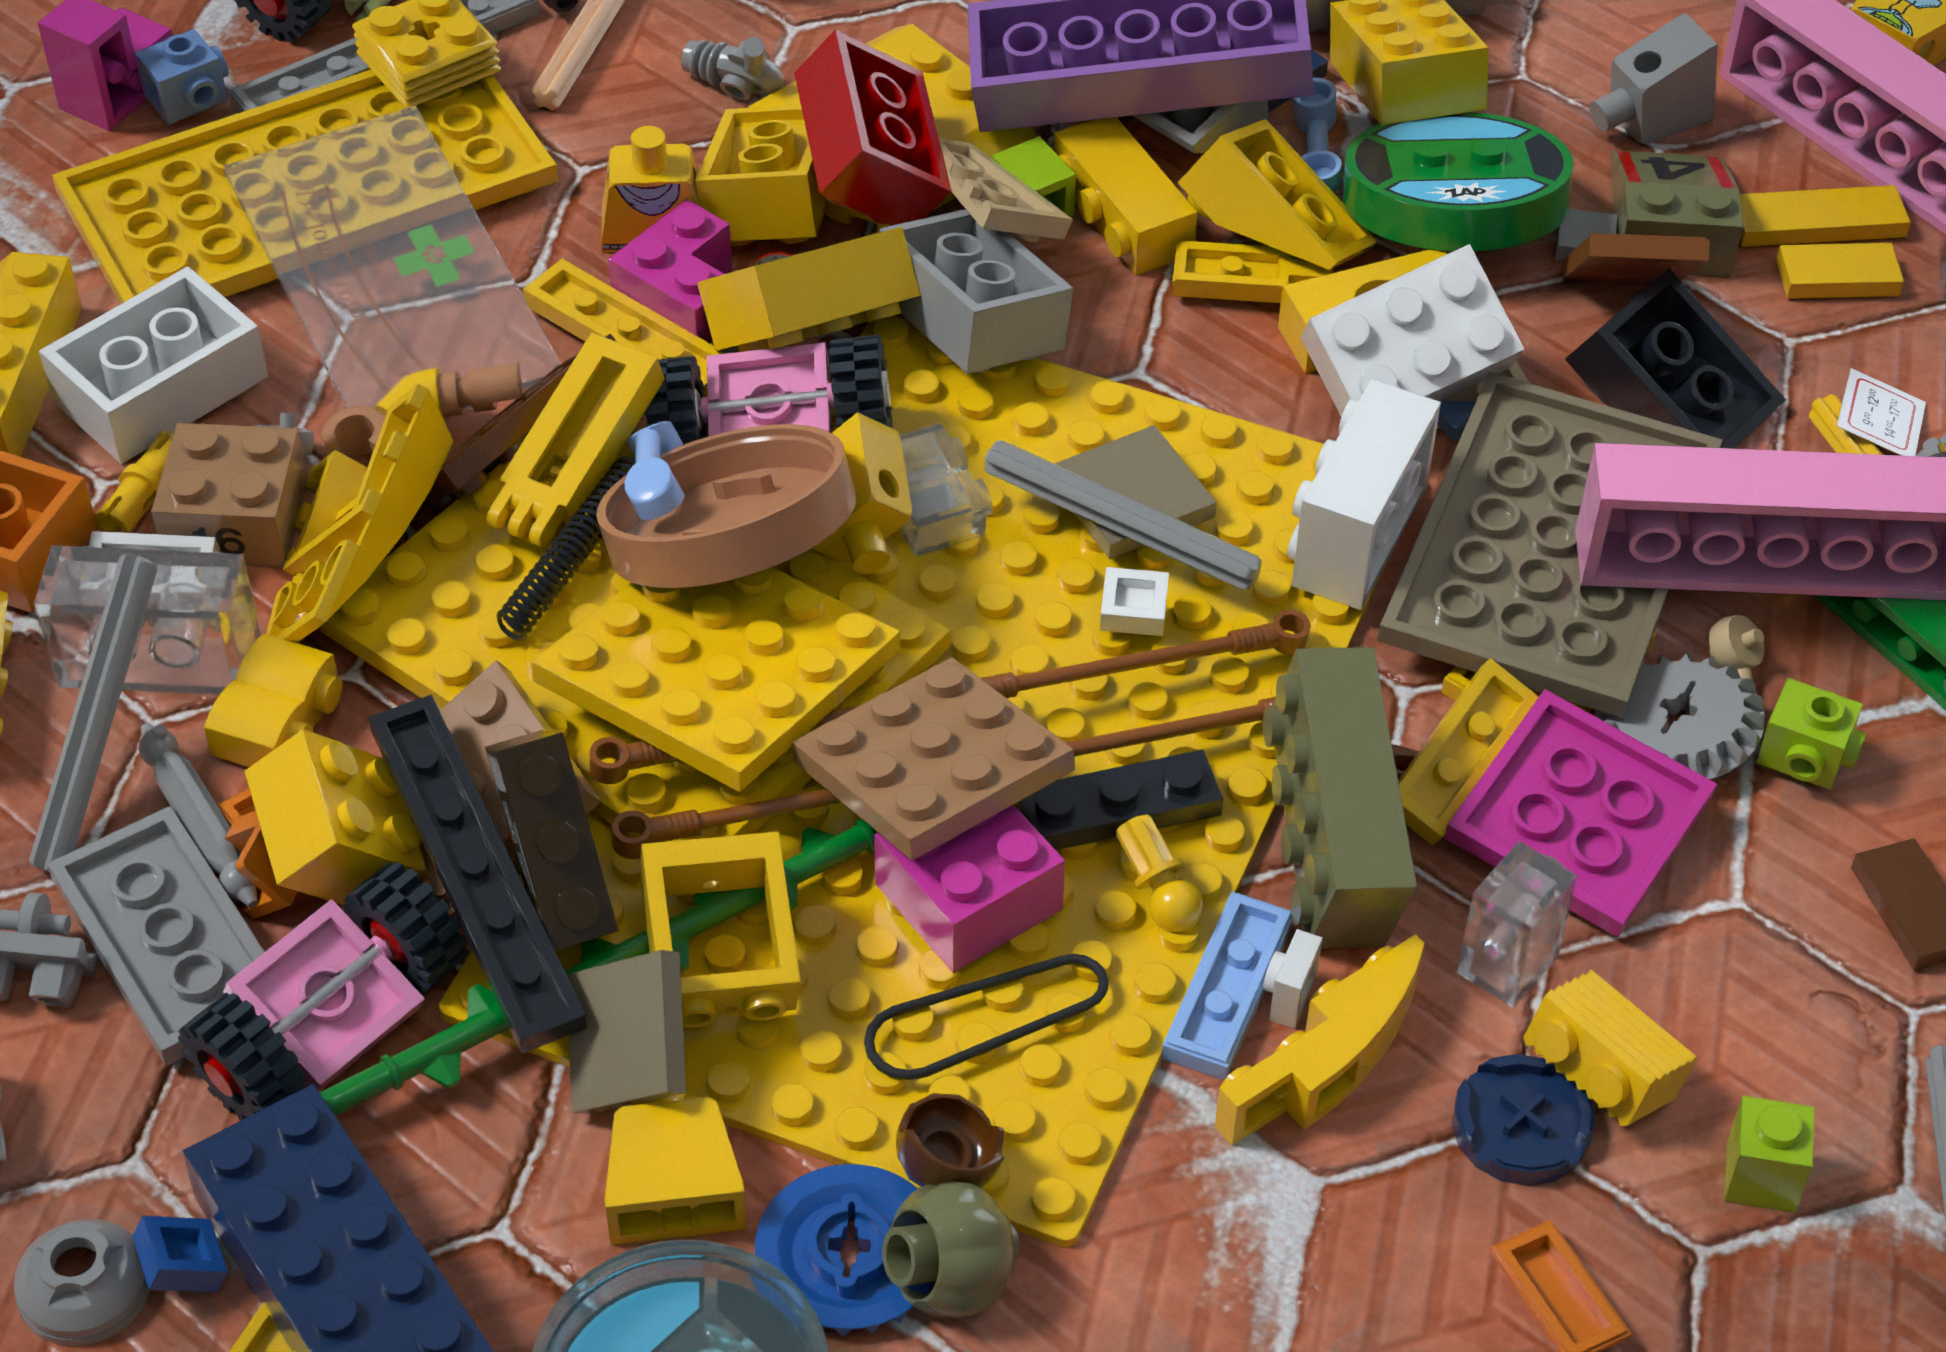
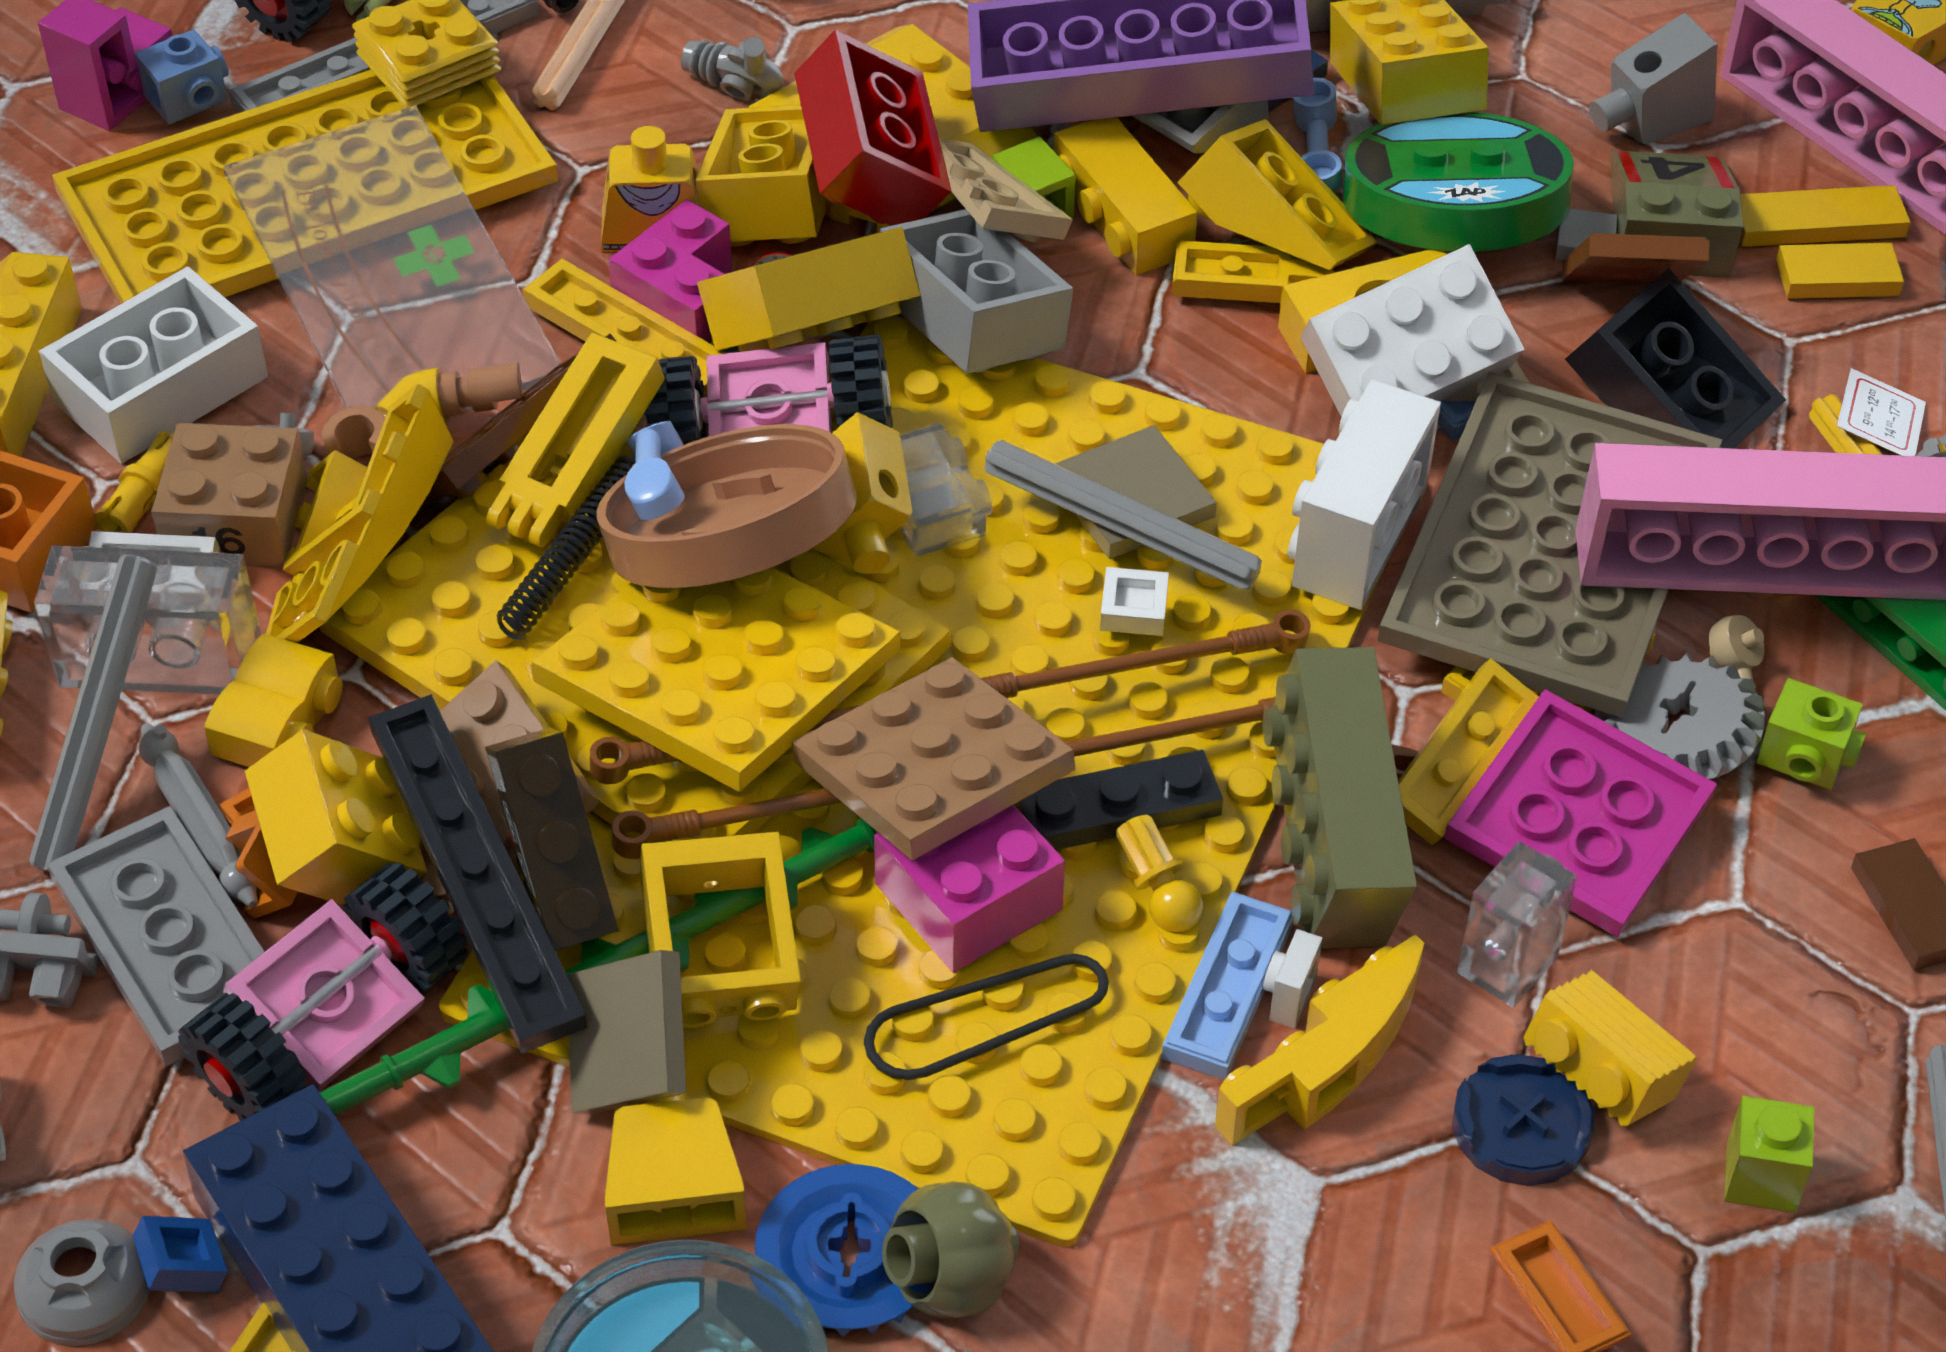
(948, 1141): reddish brown hair -> none

